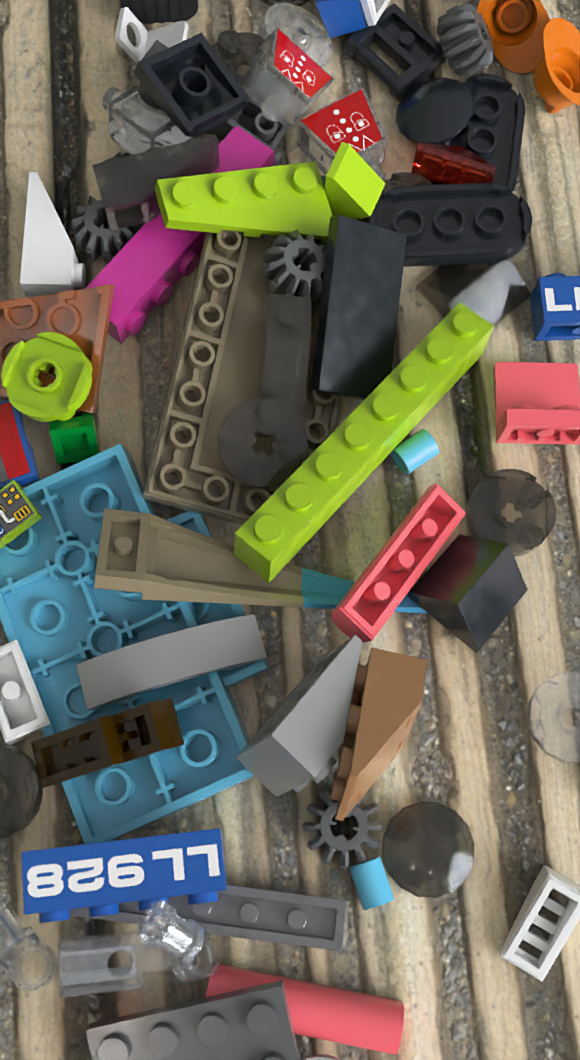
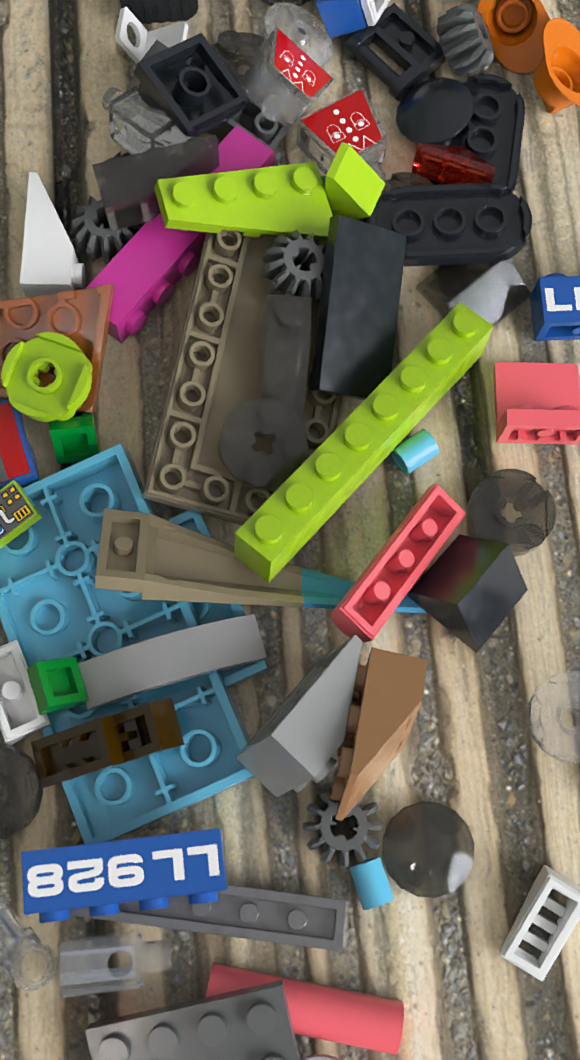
(57, 685): none -> green tile
(180, 940): clear connector -> none

